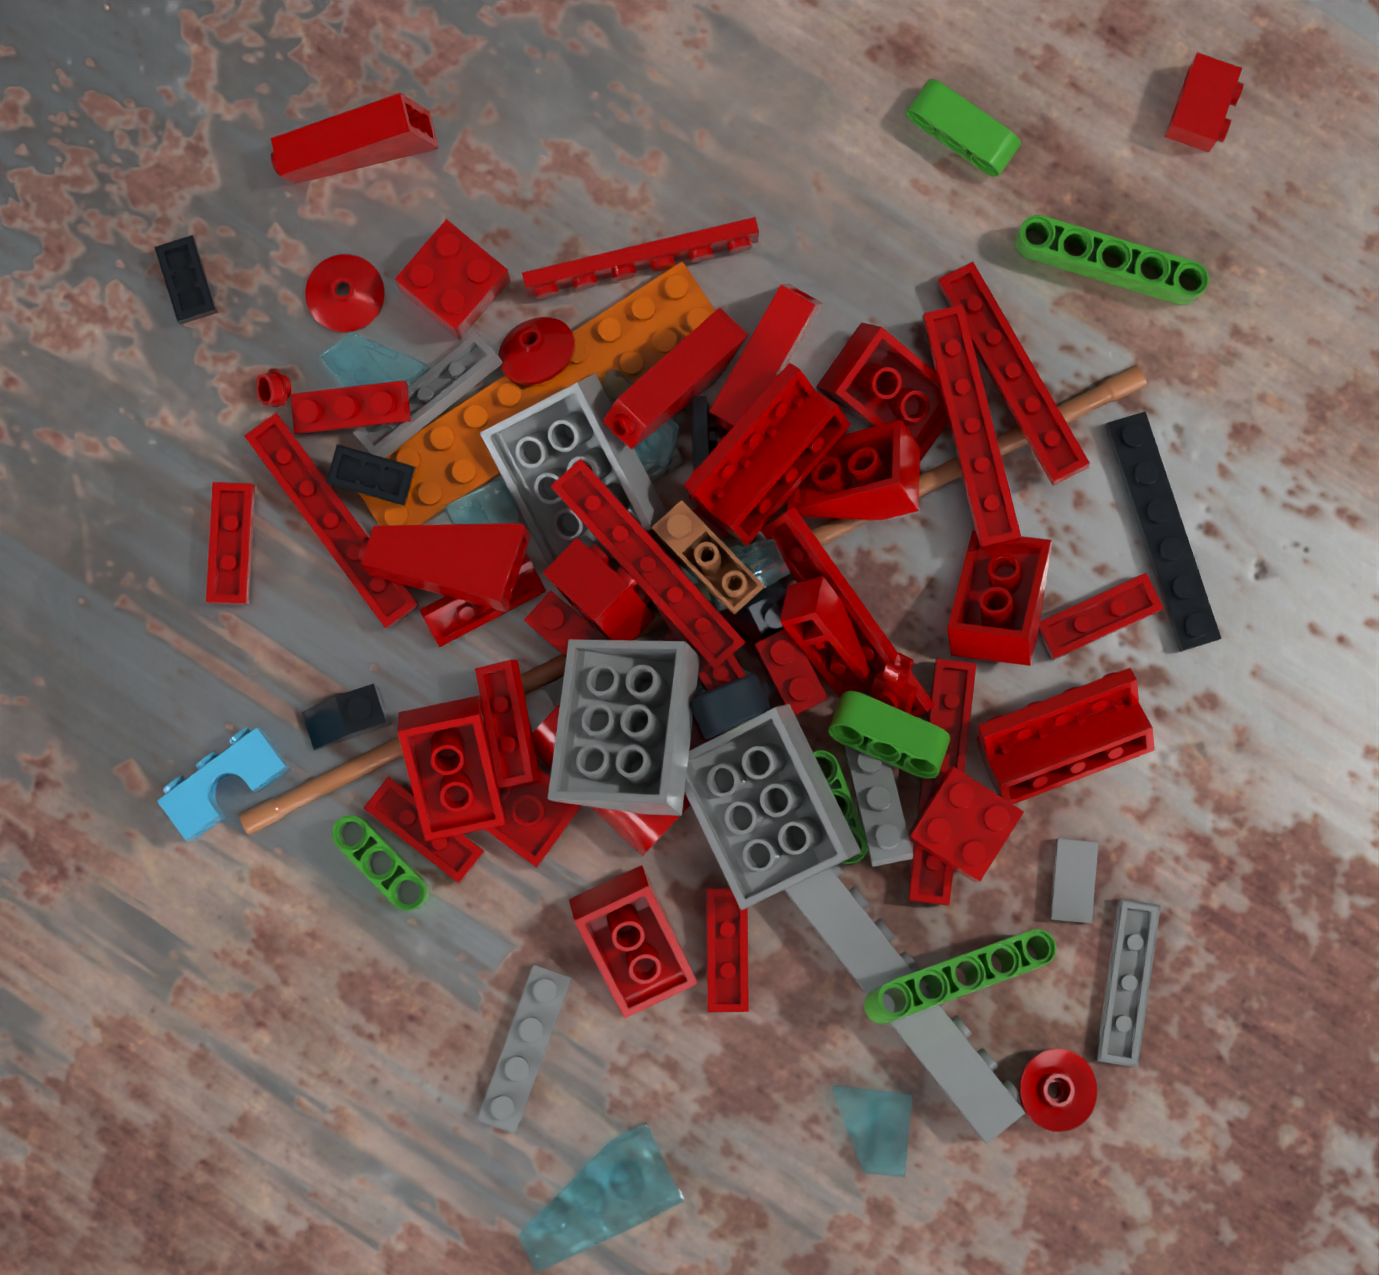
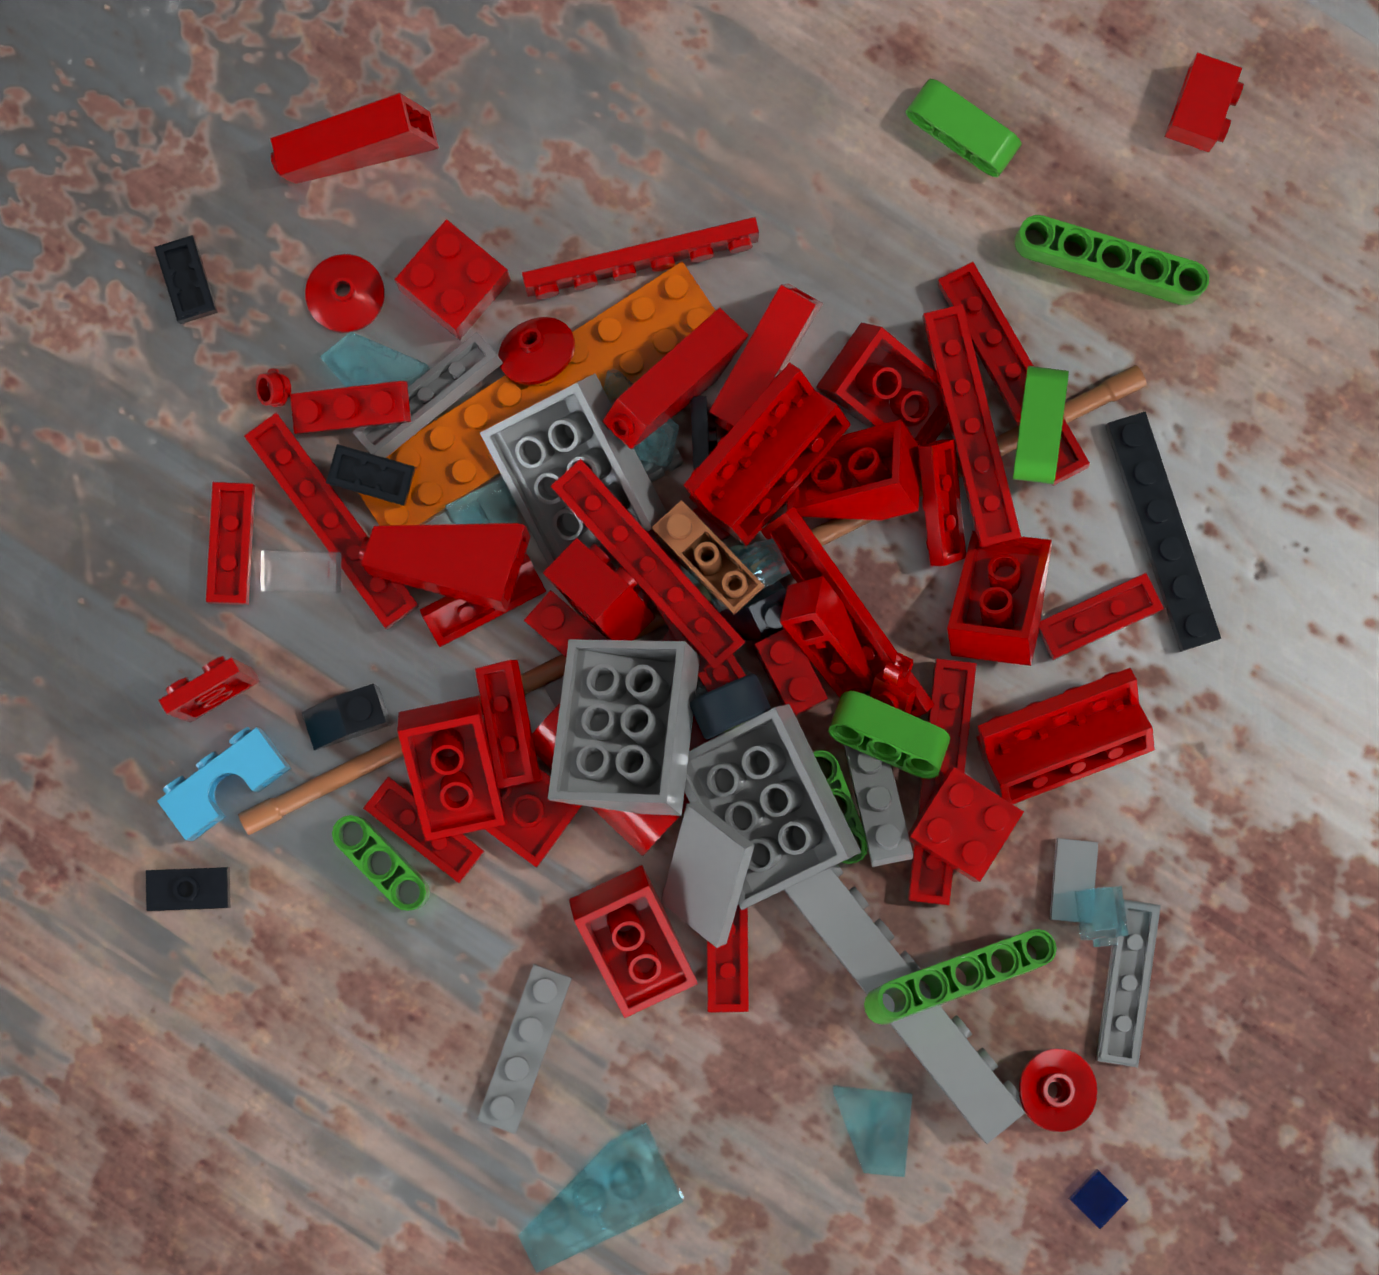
(188, 889): none -> black plate
(217, 685): none -> red plate
(301, 571): none -> clear tile
(707, 873): none -> light grey tile
(942, 502): none -> red plate
(1040, 425): none -> bright green beam
(1098, 1199): none -> clear blue tile
(1101, 915): none -> clear light blue brick

